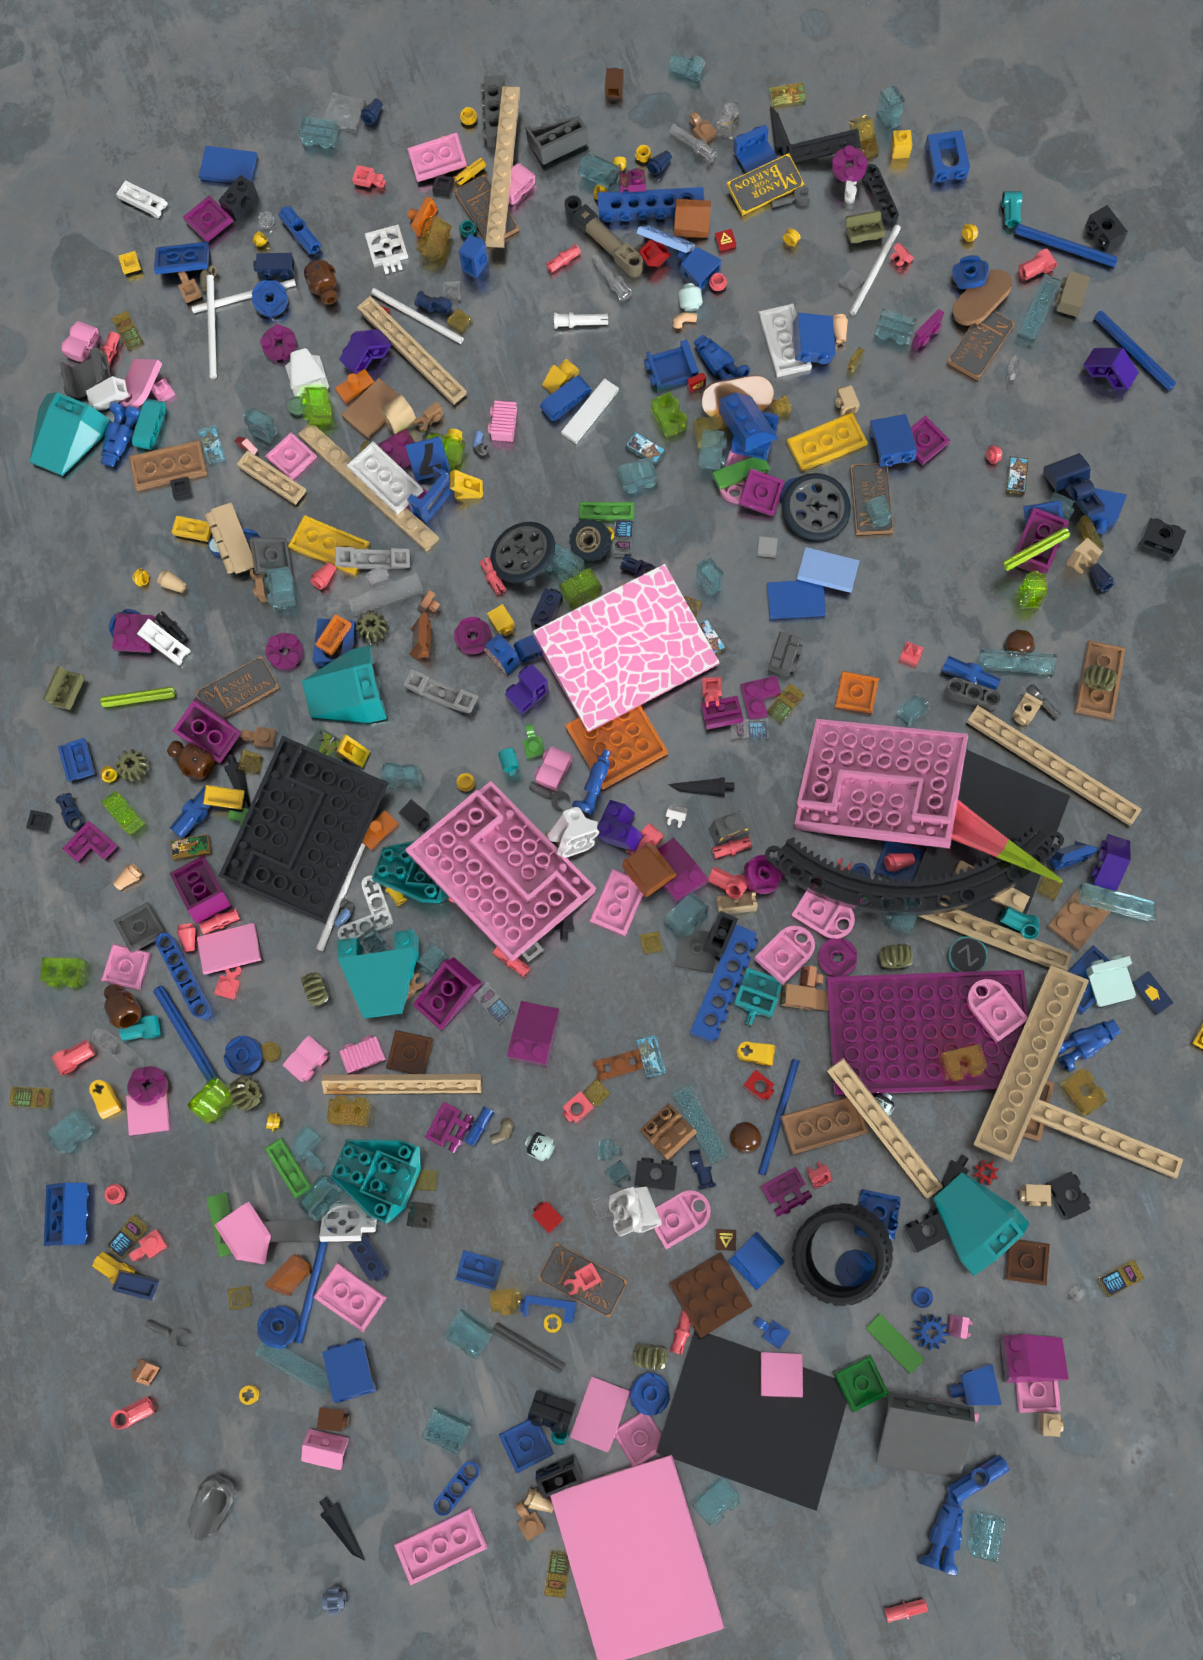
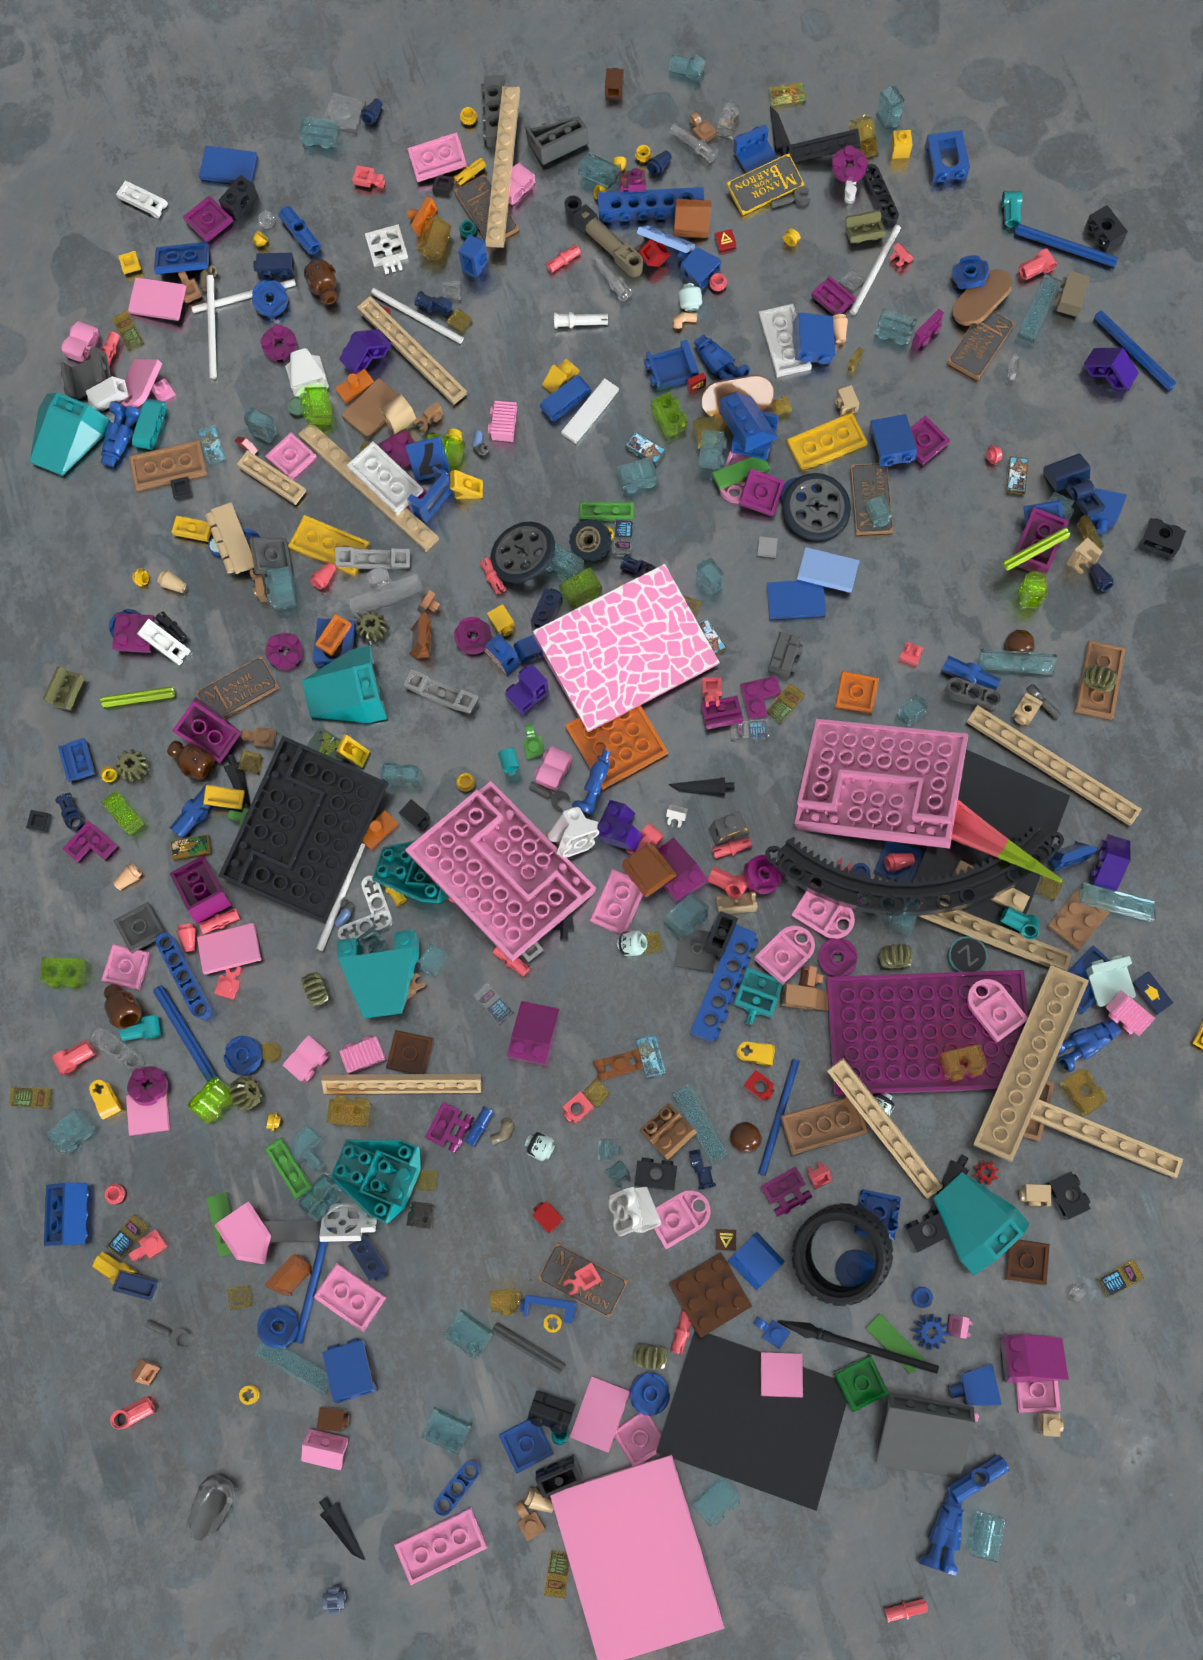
(157, 299): none -> bright pink tile
(447, 992): magenta slope -> none
(478, 1270): blue plate -> none
(632, 943): none -> light aqua head
(810, 1331): none -> black piece
(833, 296): none -> magenta plate
(969, 232): yellow plate -> none
(1130, 1013): none -> bright pink brick

